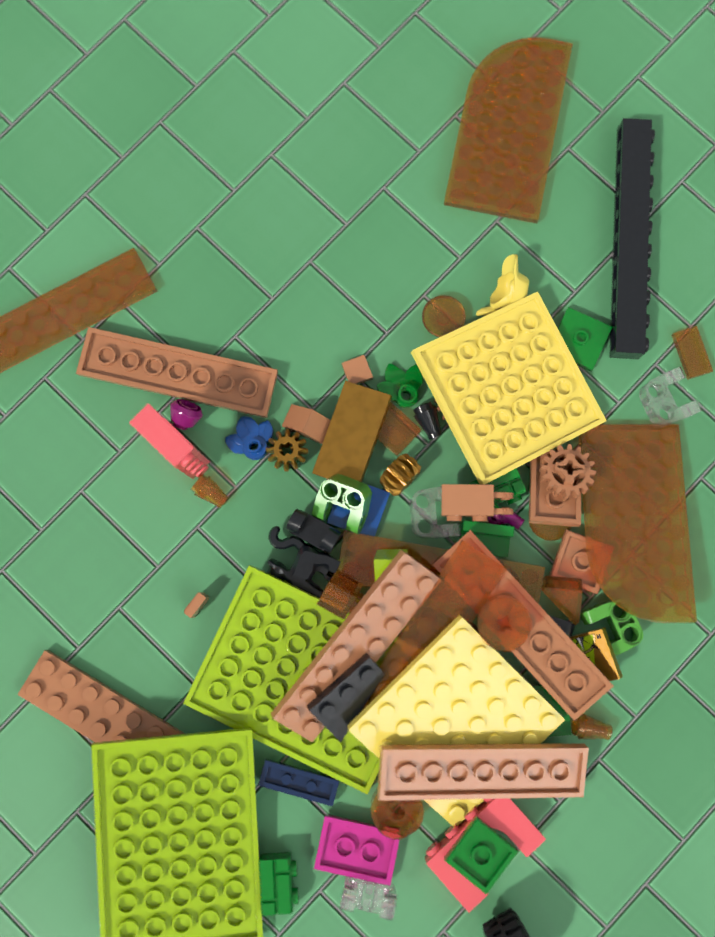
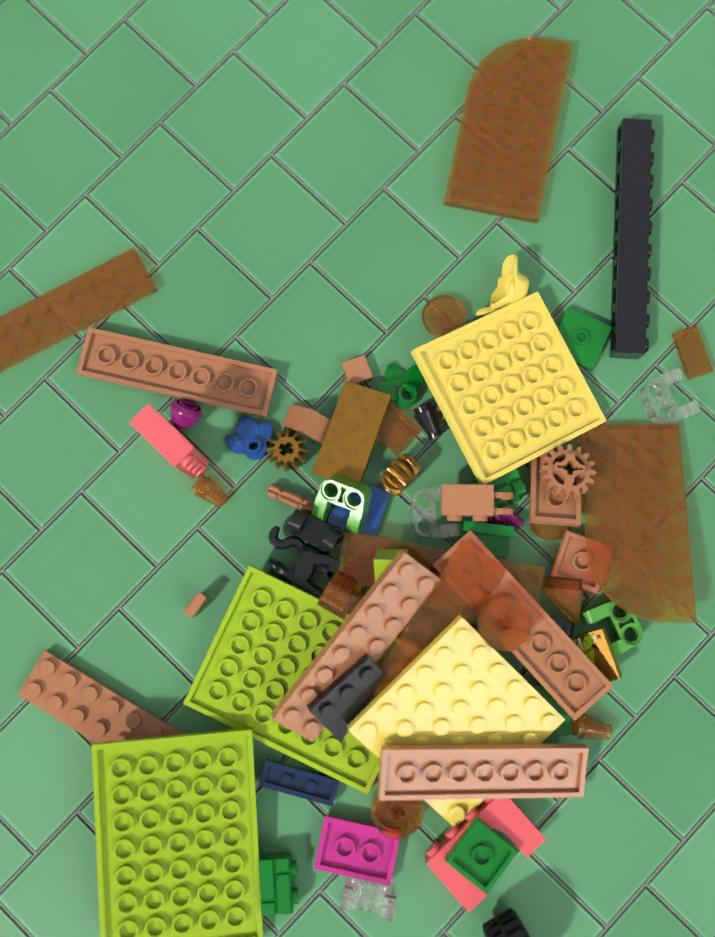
(290, 498): none -> nougat axle

